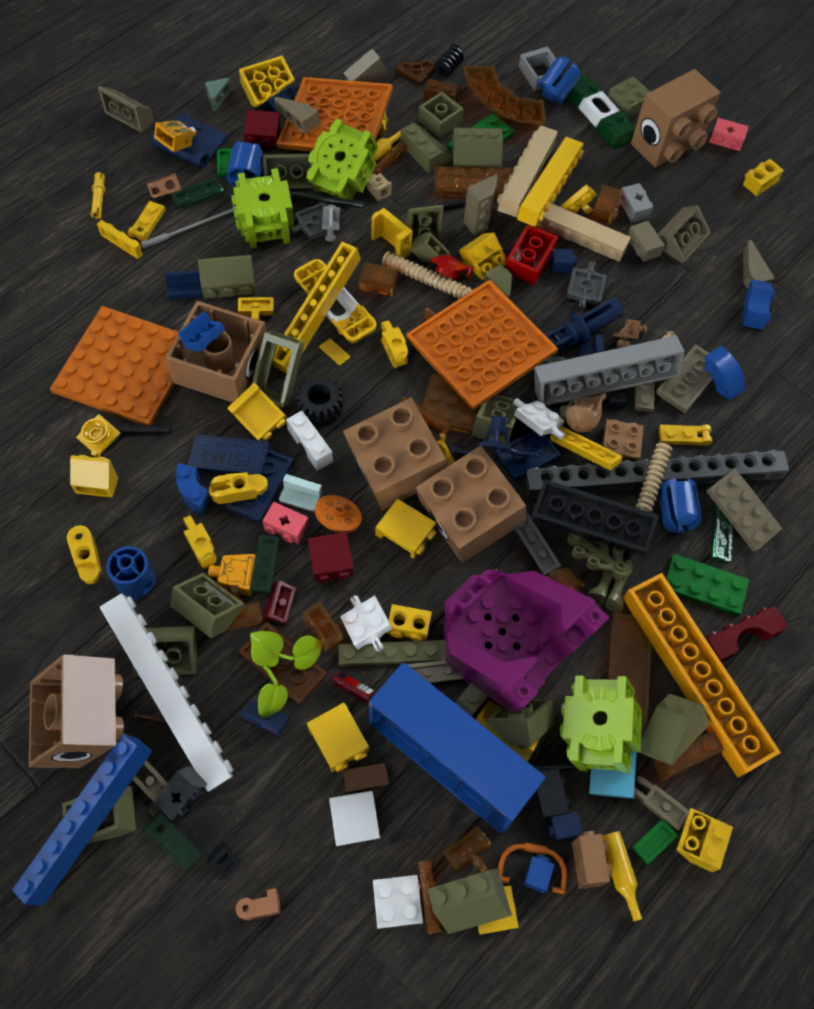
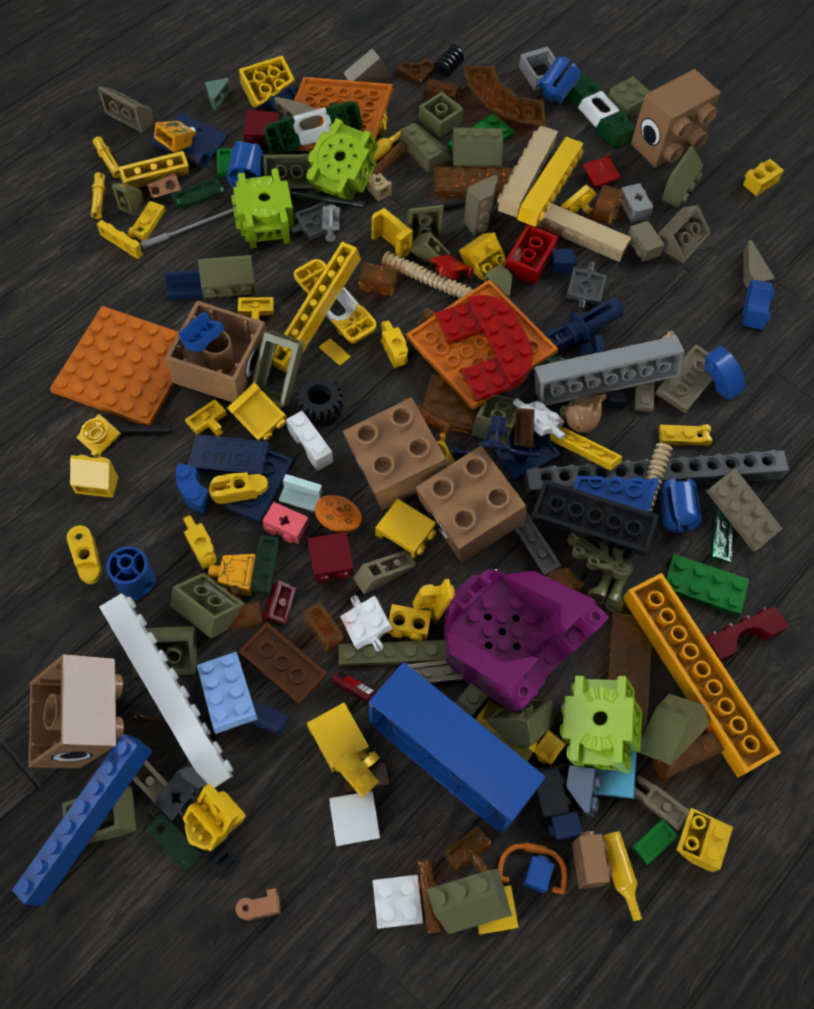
(105, 153): none -> yellow pin
(128, 197): none -> olive slope
(146, 171): none -> yellow brick
(207, 417): none -> yellow plate
(211, 818): none -> yellow piece
(226, 692): none -> light blue plate
(265, 652): lime plant -> none
(287, 135): none -> dark green piece
(357, 770): none -> yellow plate
(382, 571): none -> dark tan slope
(435, 599): none -> yellow bracket
(505, 336): none -> red plate
(524, 427): none -> reddish brown tile
(549, 748): none -> yellow bracket
(583, 785): none -> sand blue slope
(601, 171): none -> red hat
(623, 439): medium nougat brick -> none
(631, 330): medium nougat piece -> none
(631, 492): none -> blue wing
(683, 179): none -> olive slope
(728, 134): coral brick -> none

